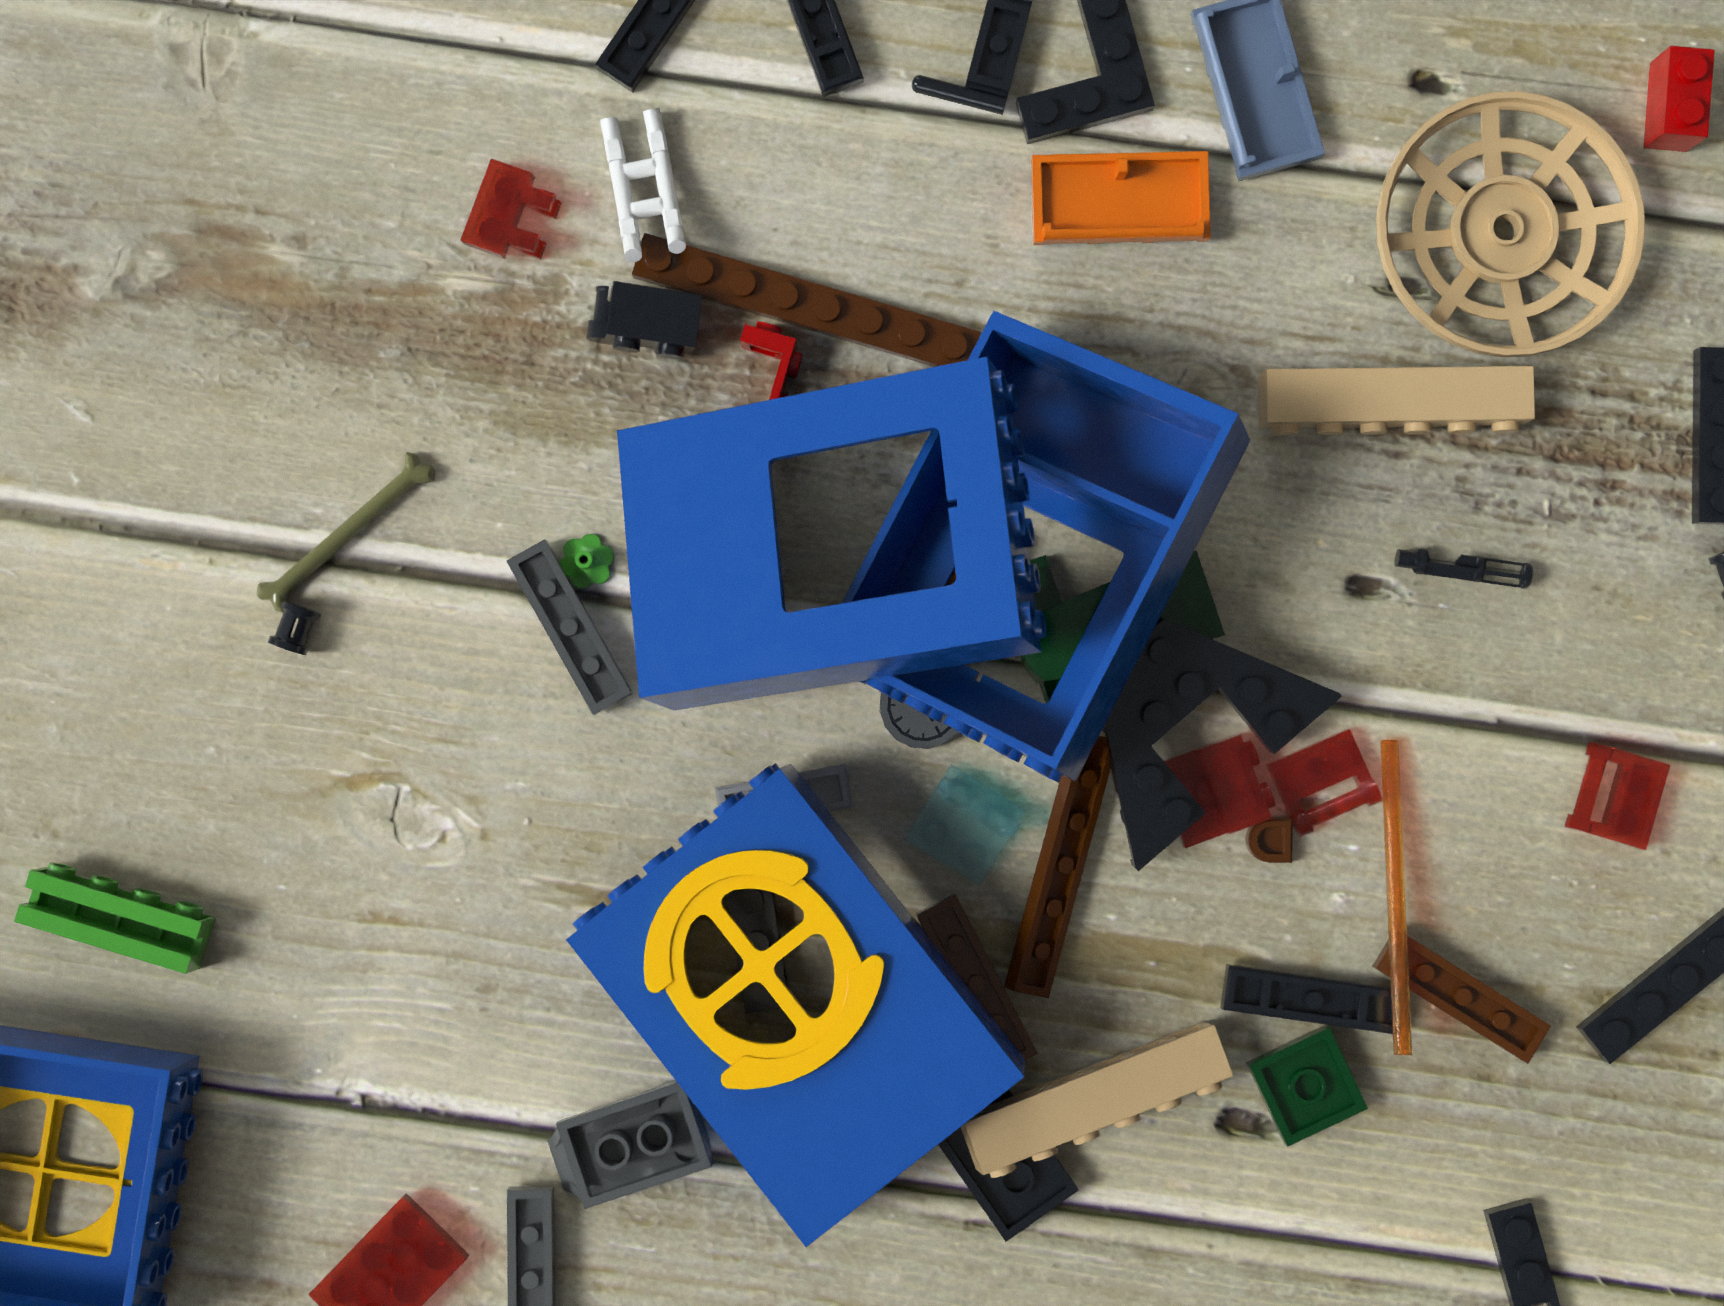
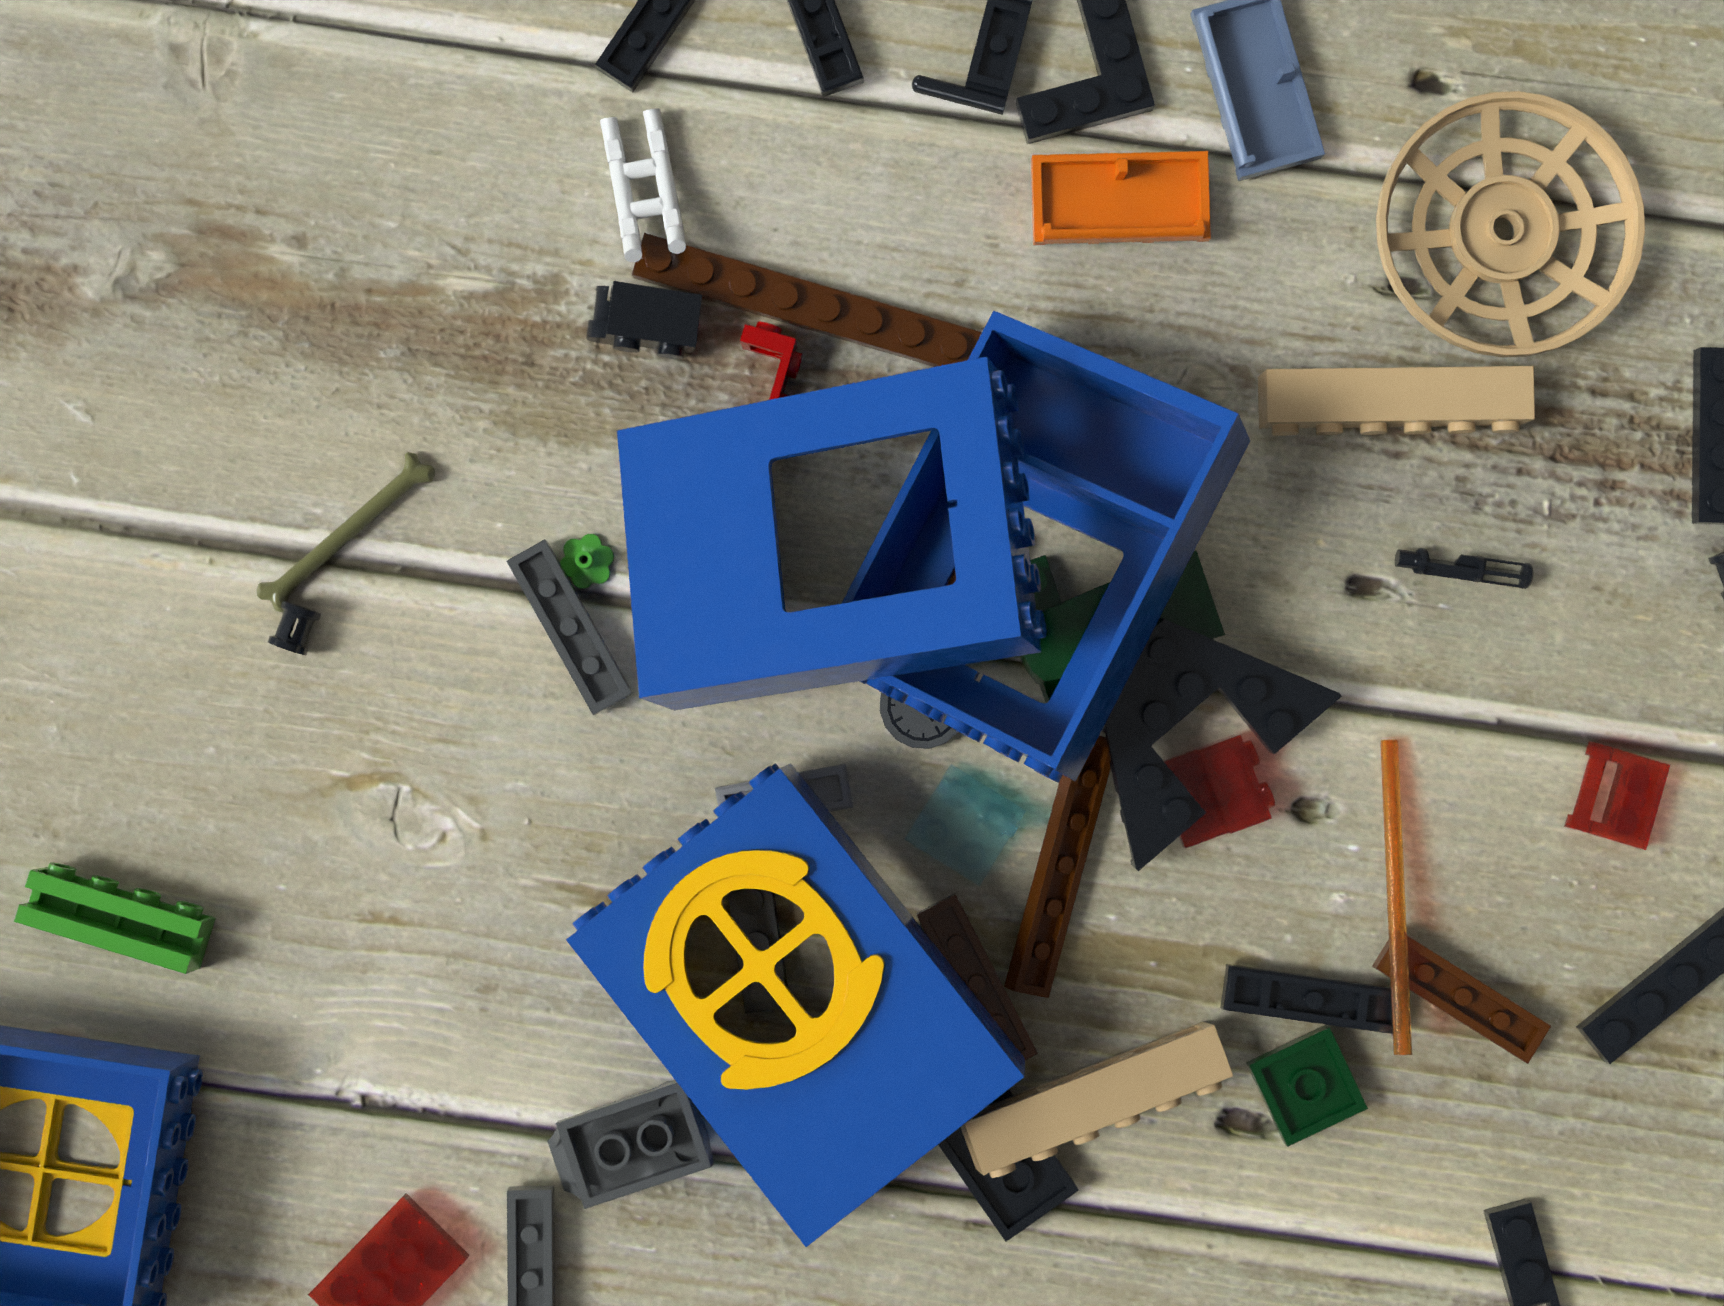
(499, 208): clear red plate -> none
(1271, 840): reddish brown tile -> none
(1318, 768): clear red plate -> none
(1679, 99): red brick -> none

